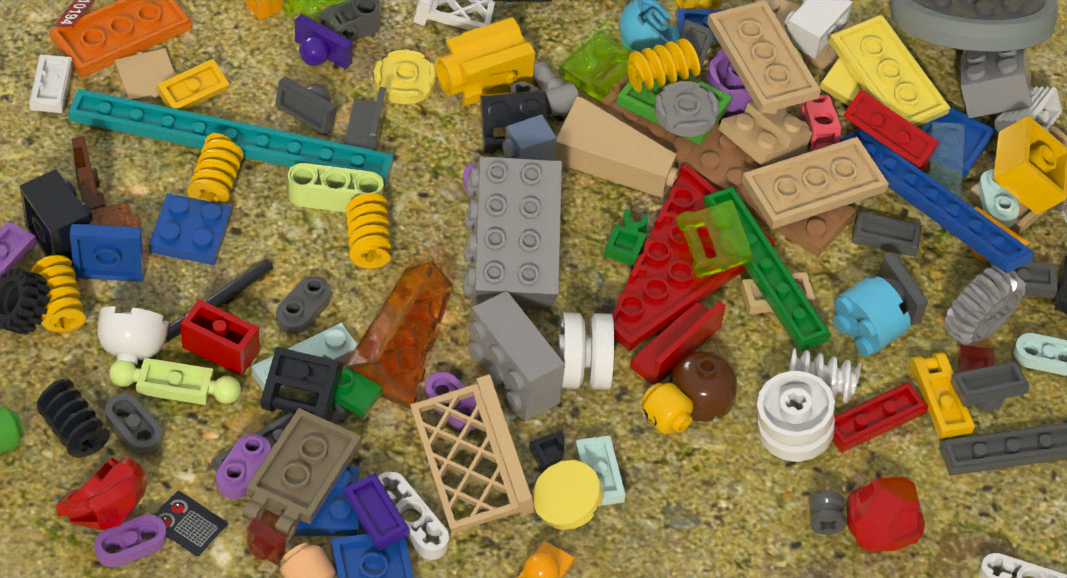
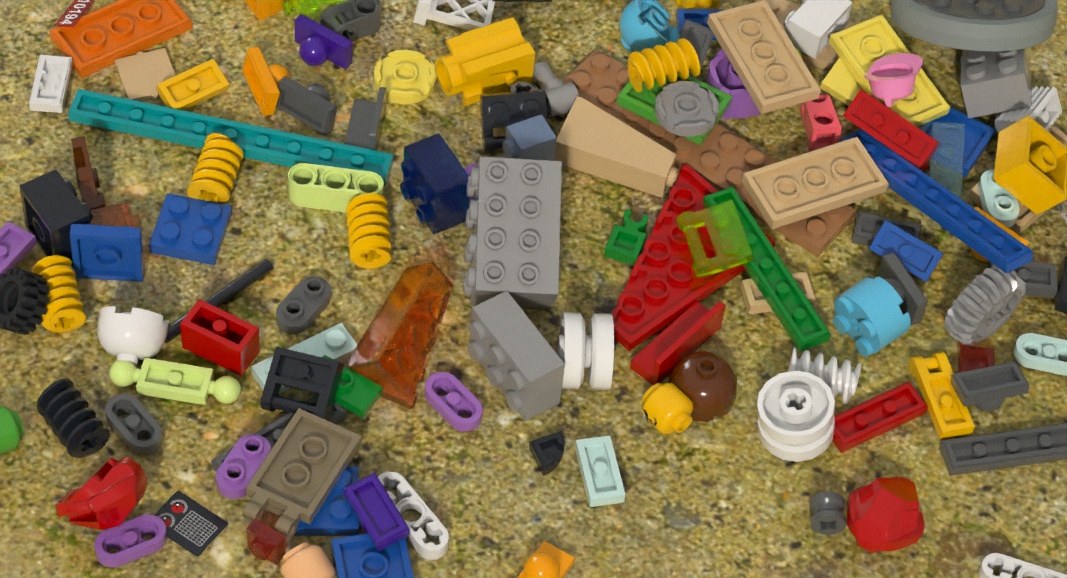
(263, 80): none -> light orange tile
(435, 183): none -> clear blue brick
(503, 454): tan fence -> none
(567, 494): light yellow tile -> none
(592, 61): clear neon green plate -> none
(767, 135): tan plate -> none
(894, 76): none -> bright pink piece
(913, 253): none -> blue plate

